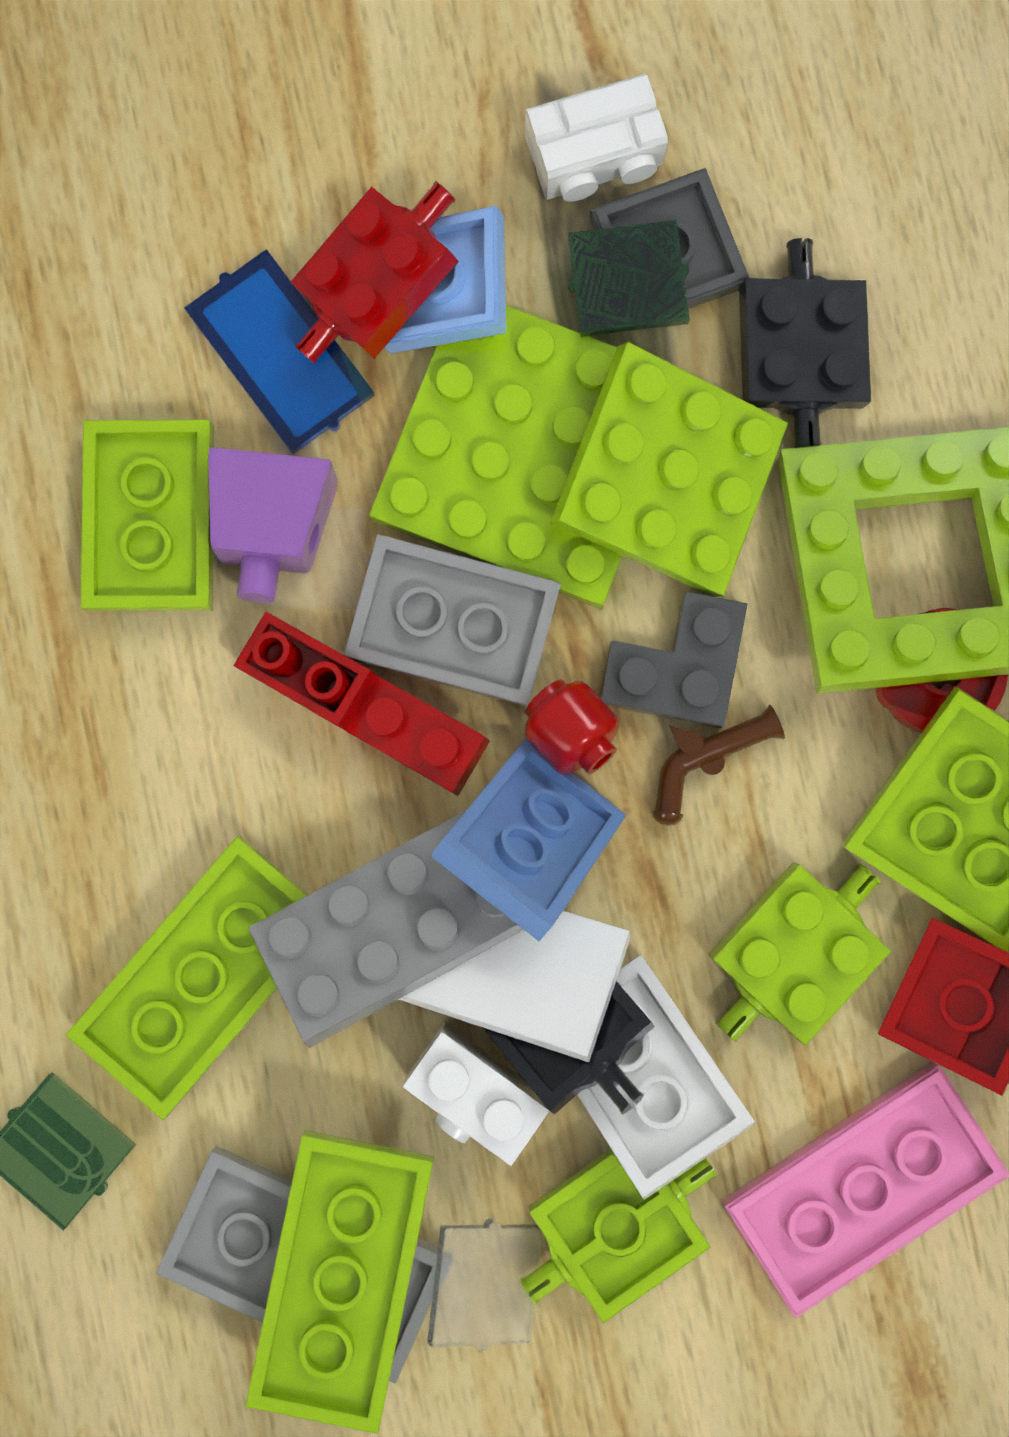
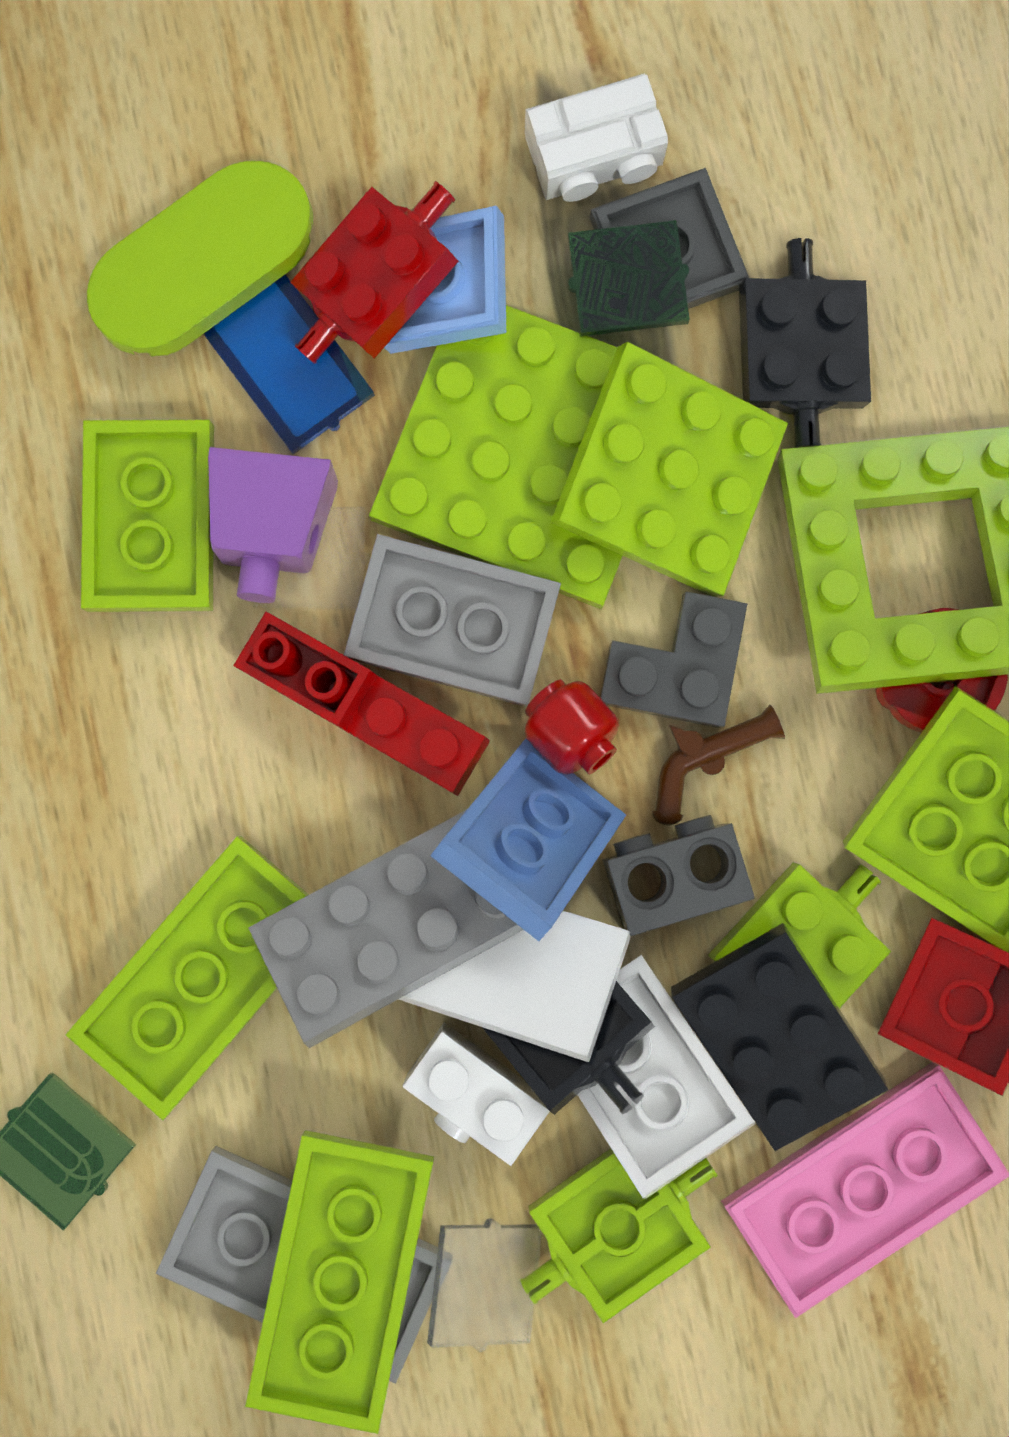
(200, 258): none -> lime tile
(680, 892): none -> dark grey brick
(779, 1037): none -> black plate

